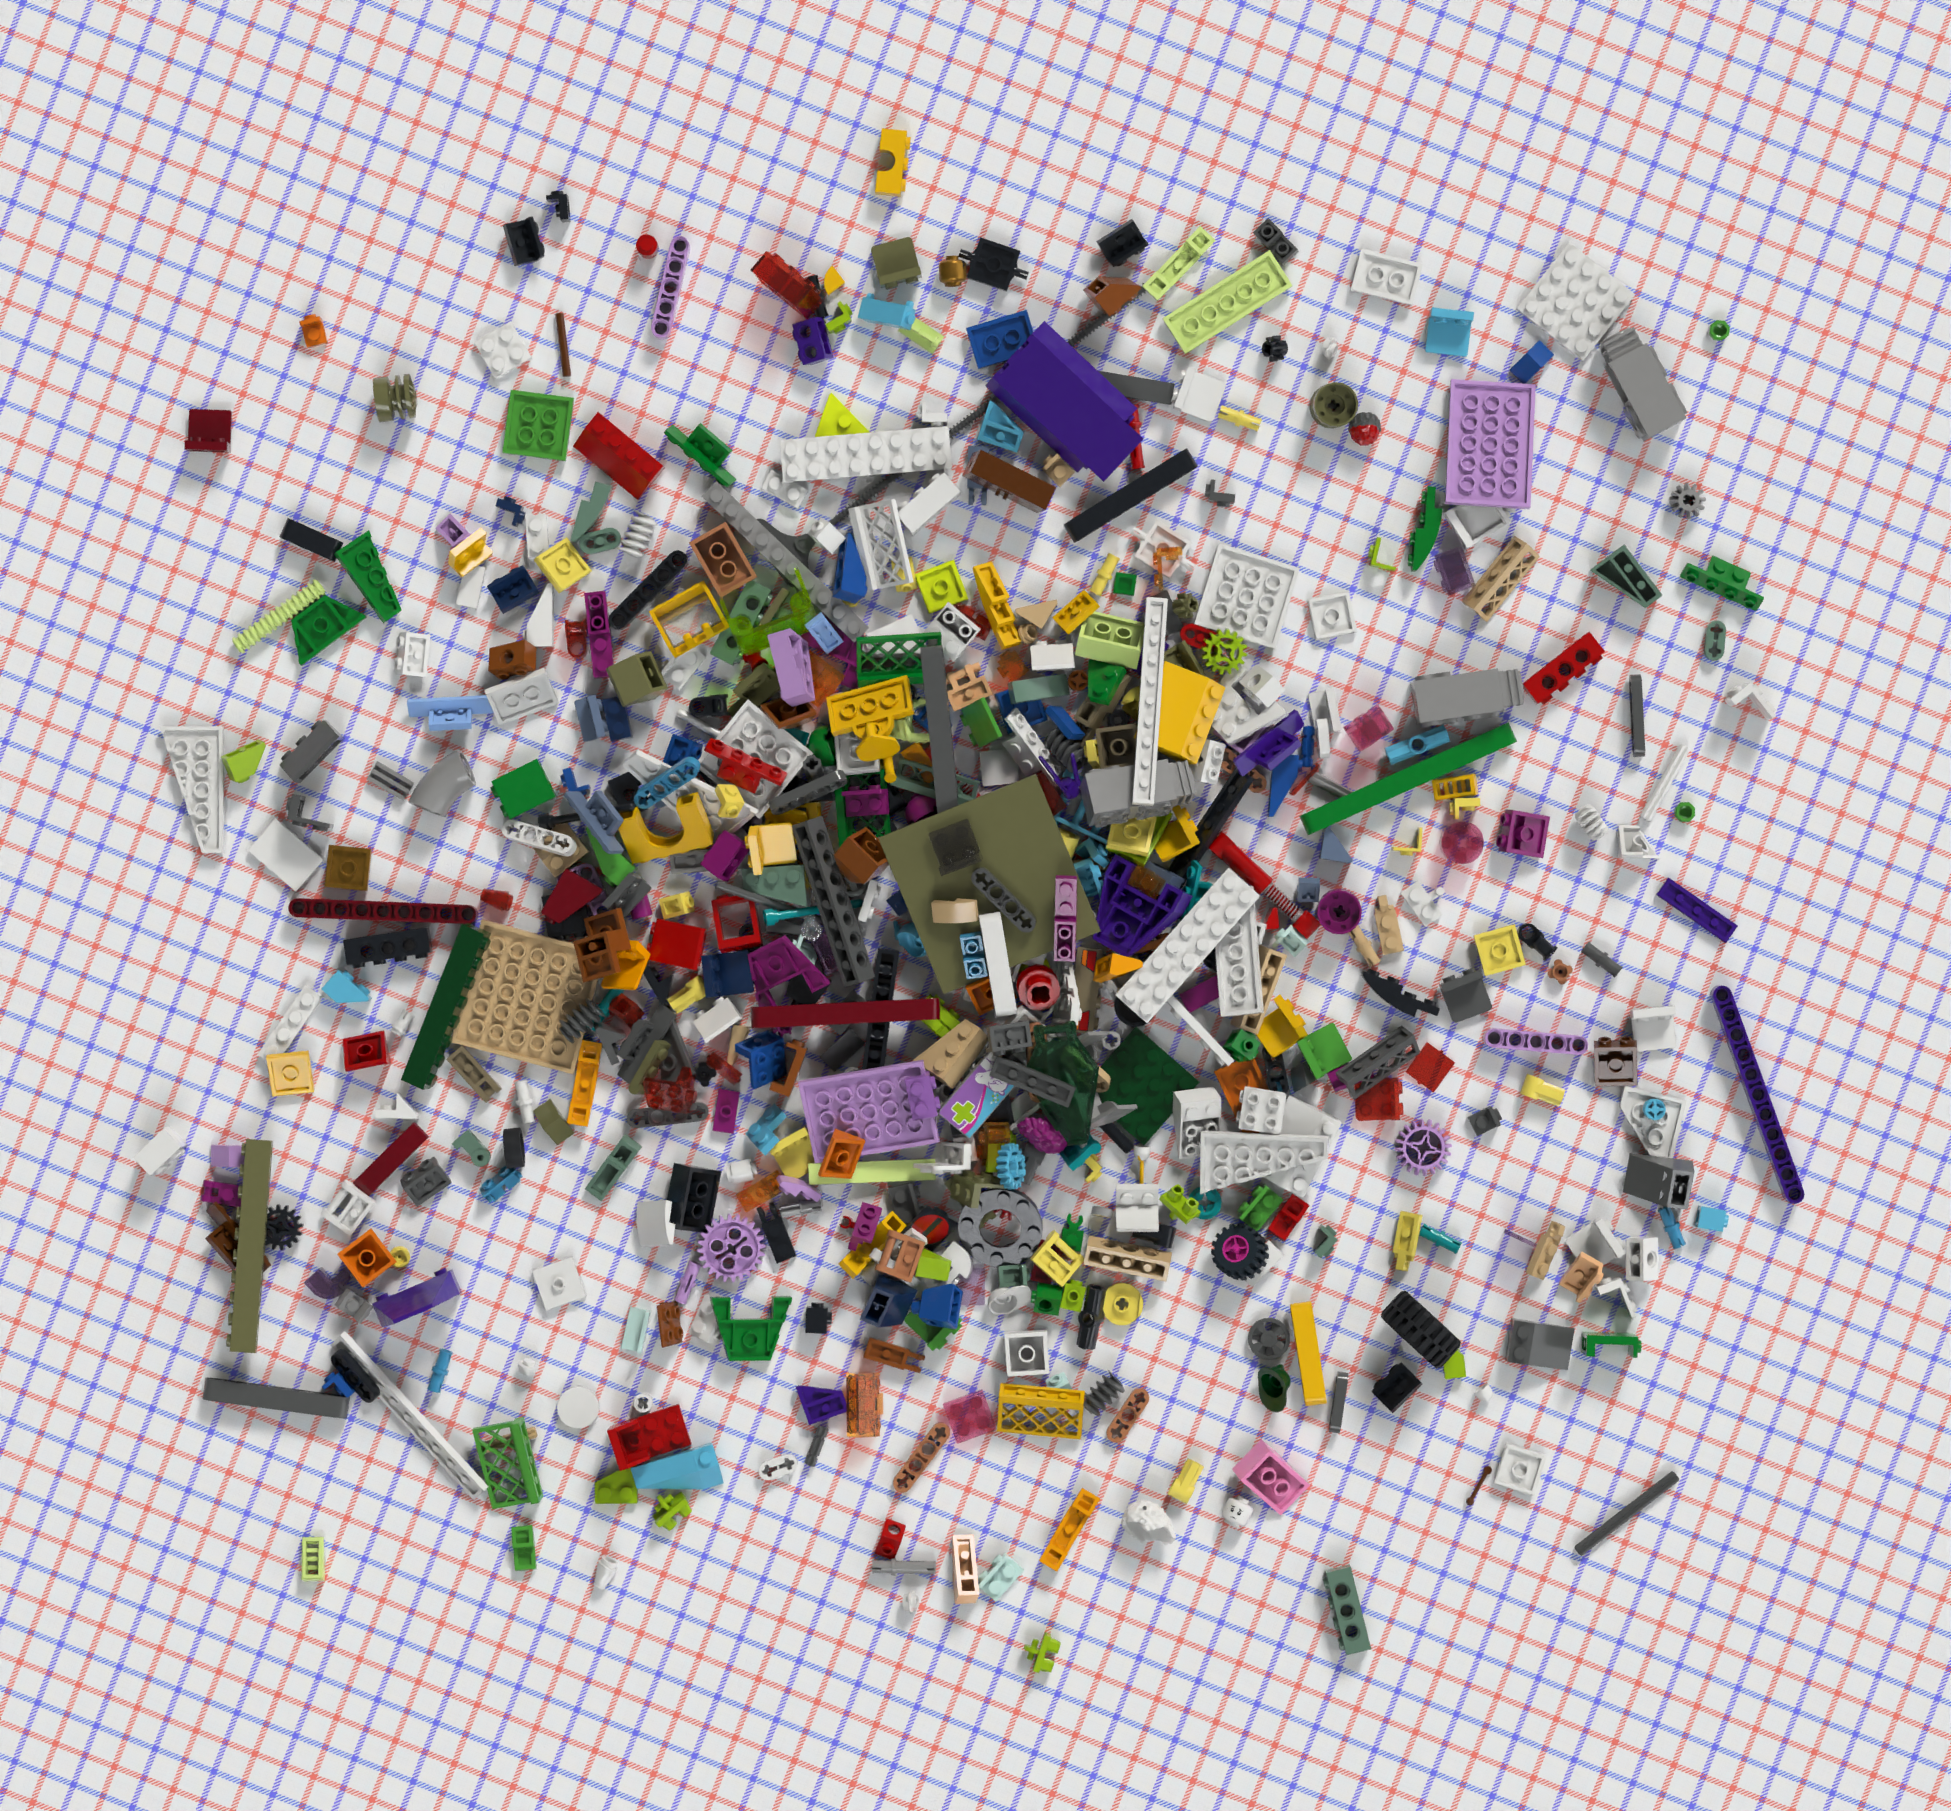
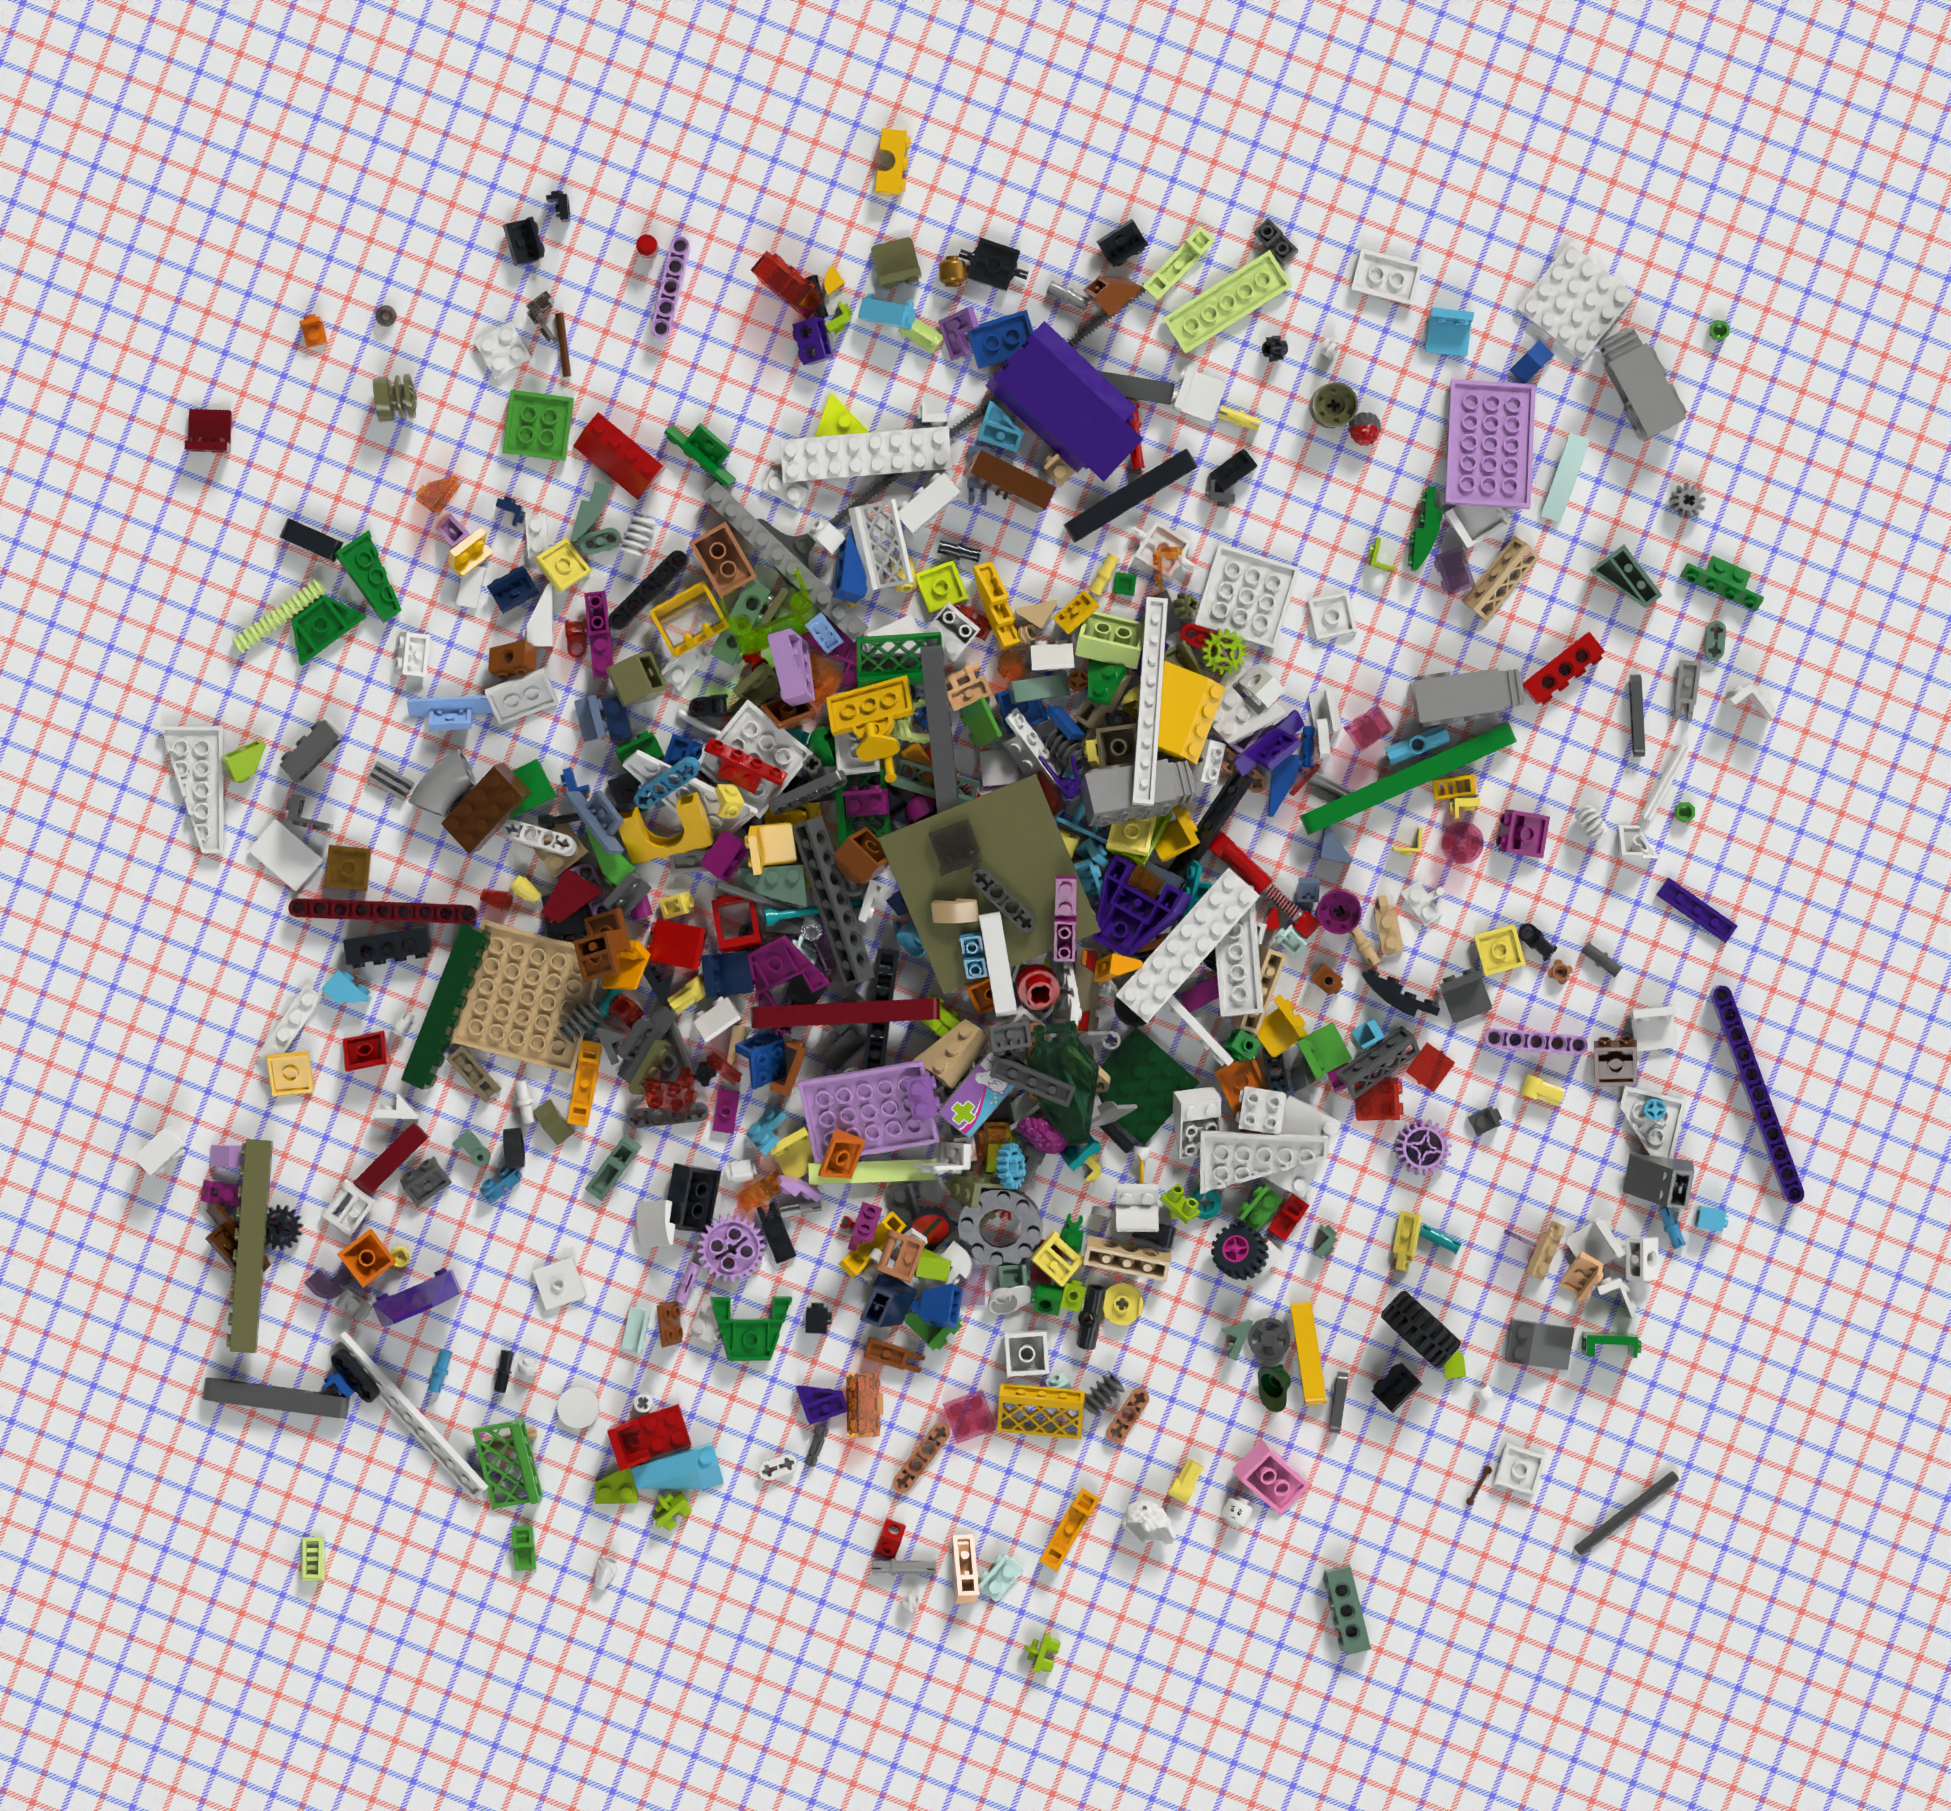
(386, 309): none -> clear smoke plate
(438, 493): none -> clear orange slope
(486, 808): none -> reddish brown brick
(503, 1371): none -> black axle
(523, 888): none -> light yellow cone
(542, 304): none -> clear smoke bracket
(645, 742): none -> green bracket
(954, 330): none -> medium lavender plate
(959, 551): none -> black pin
(1068, 295): none -> light grey pin
(1233, 470): none -> black hinge
(1239, 1331): none -> sand green slope
(1319, 979): none -> dark orange brick
(1367, 1034): none -> medium azure panel
(1565, 477): none -> light aqua slope
(1686, 687): none -> light grey hinge

